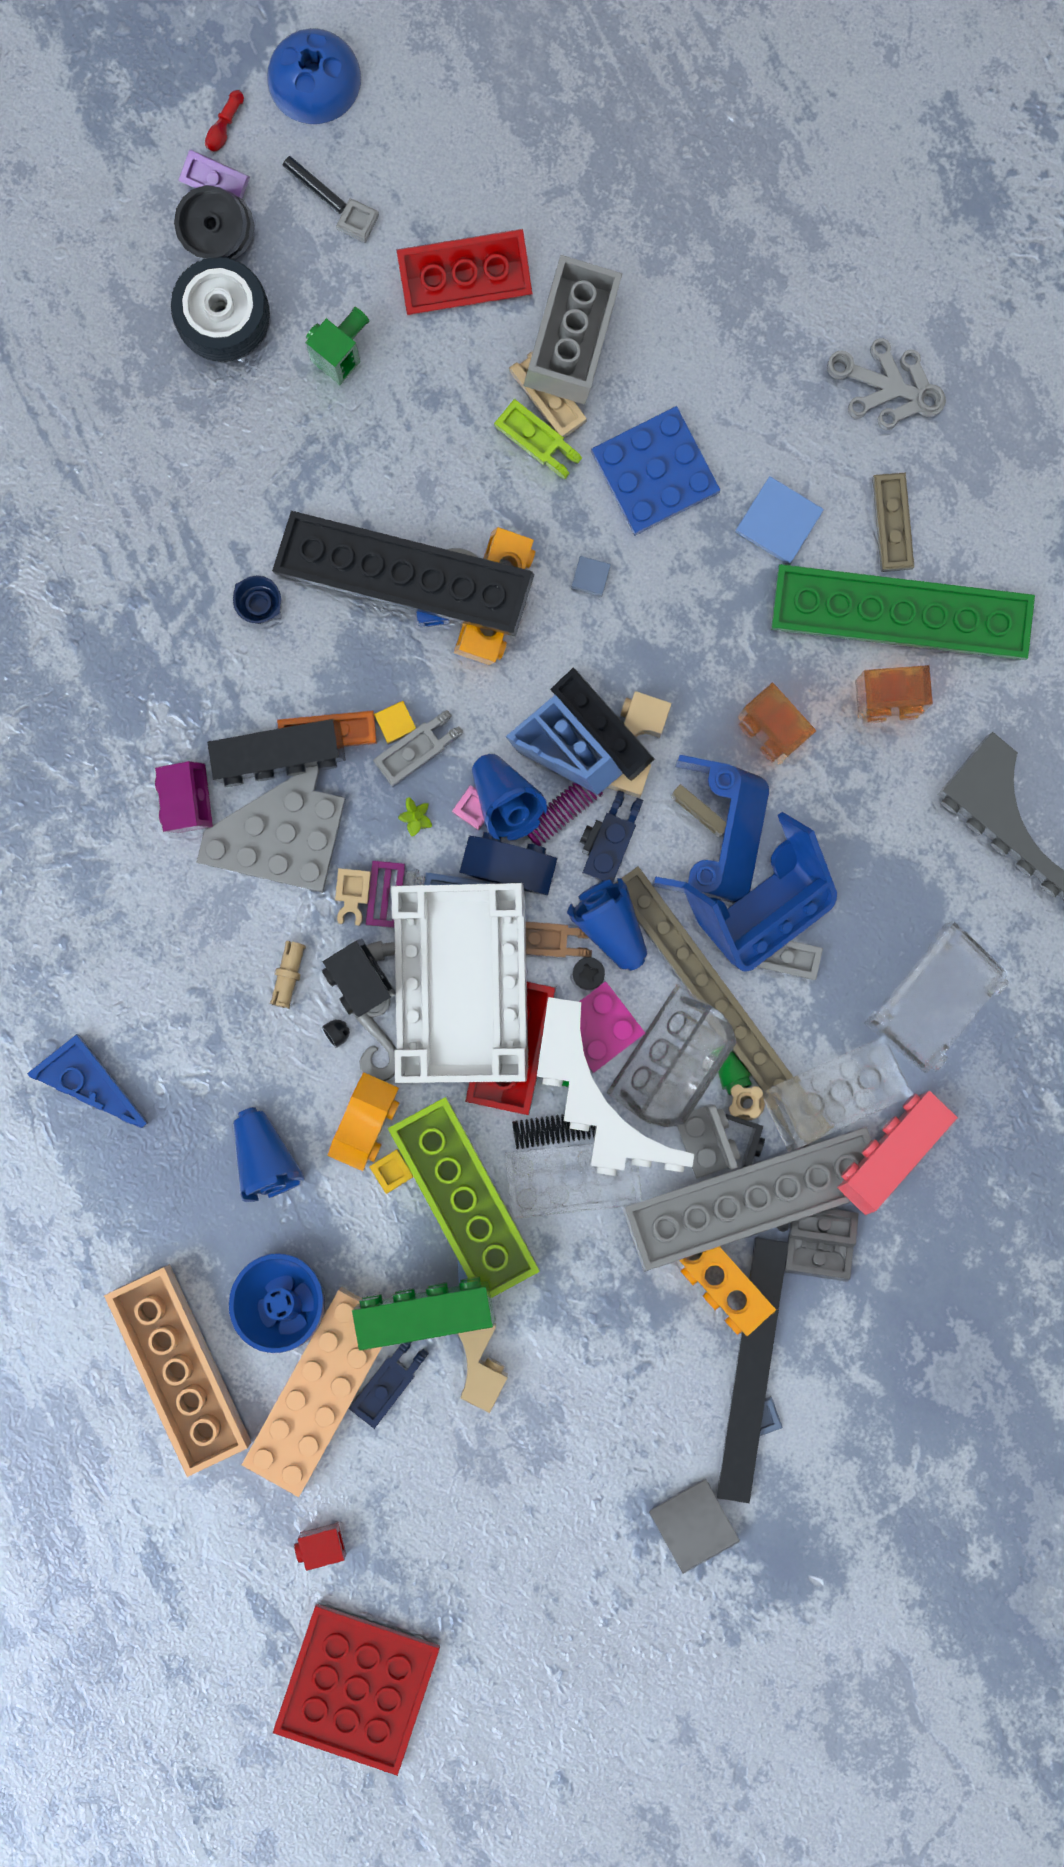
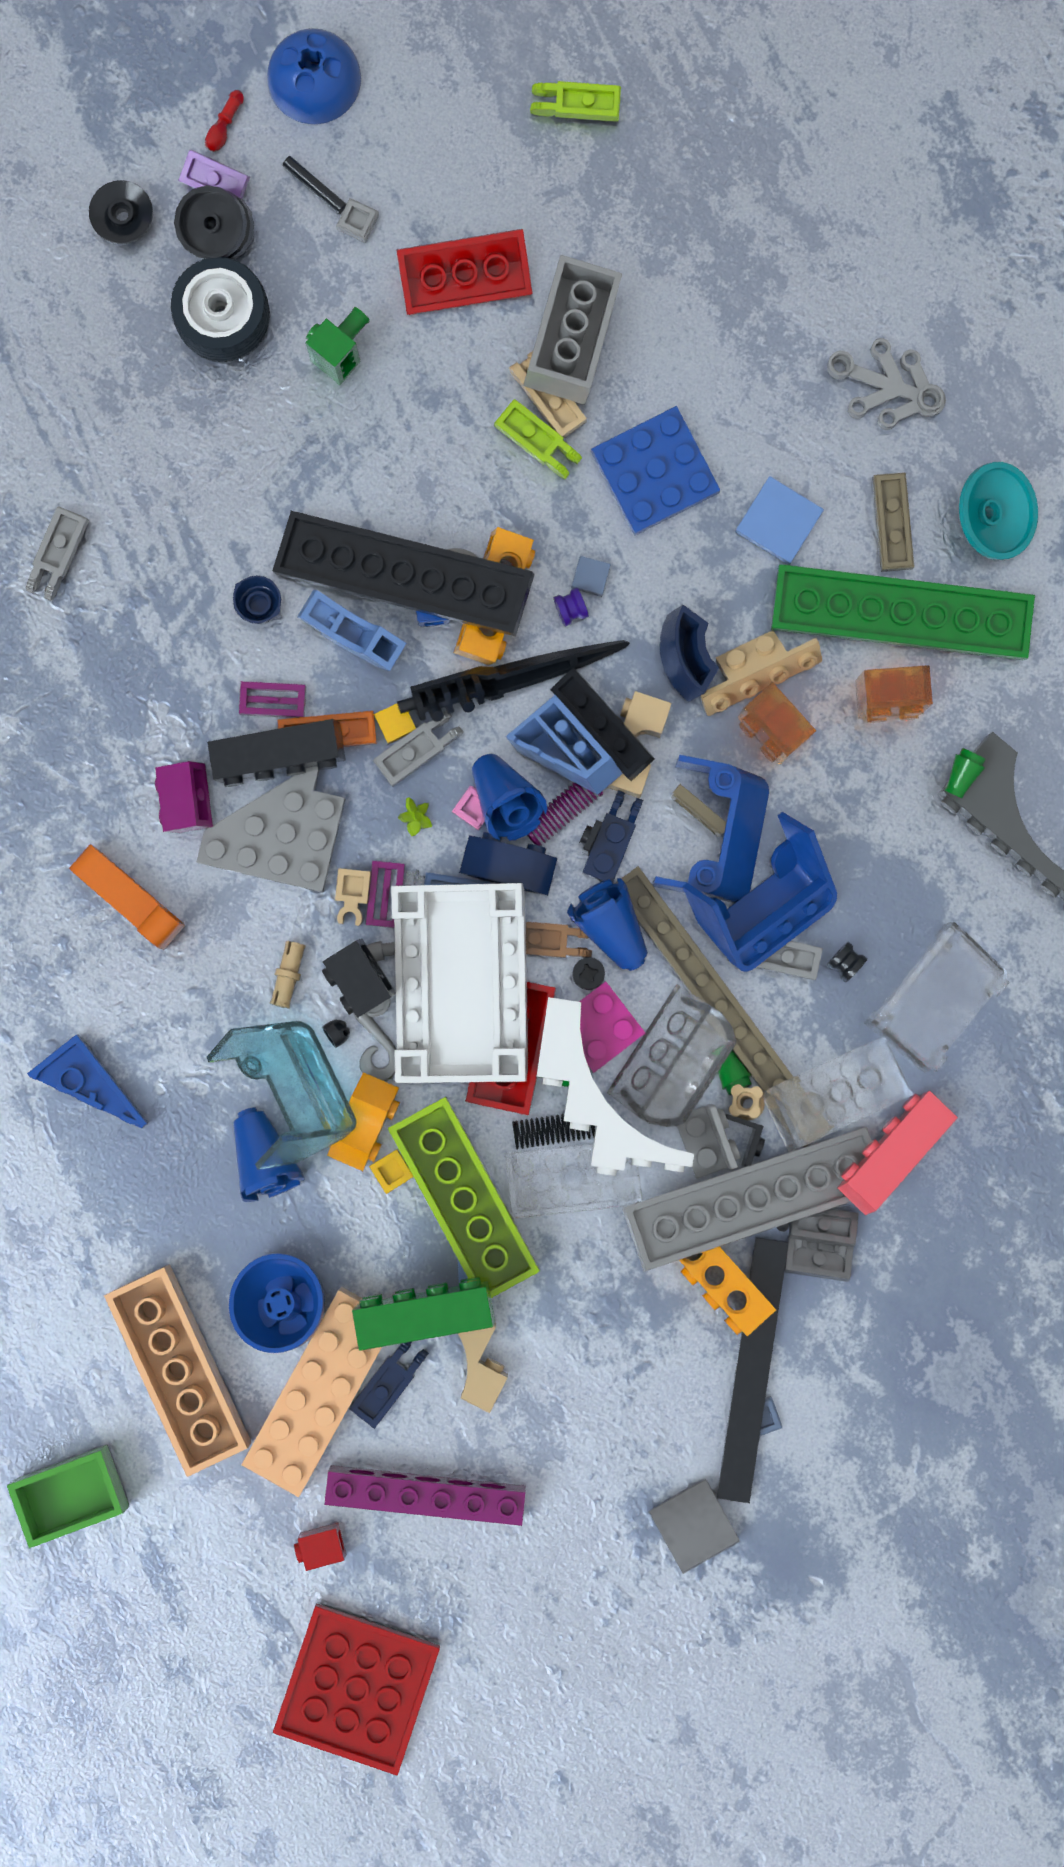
(57, 550): none -> light grey hinge
(68, 1496): none -> bright green piece
(117, 198): none -> black dish
(127, 897): none -> orange beam
(278, 687): none -> magenta tile
(300, 1081): none -> clear light blue windscreen
(351, 632): none -> medium blue arch
(425, 1495): none -> magenta brick
(494, 682): none -> black piece
(571, 607): none -> dark purple wheel
(578, 100): none -> lime hinge
(685, 653): none -> dark blue brick
(755, 667): none -> tan bracket
(847, 962): none -> black wheel
(964, 772): none -> green cone
(998, 510): none -> teal dish

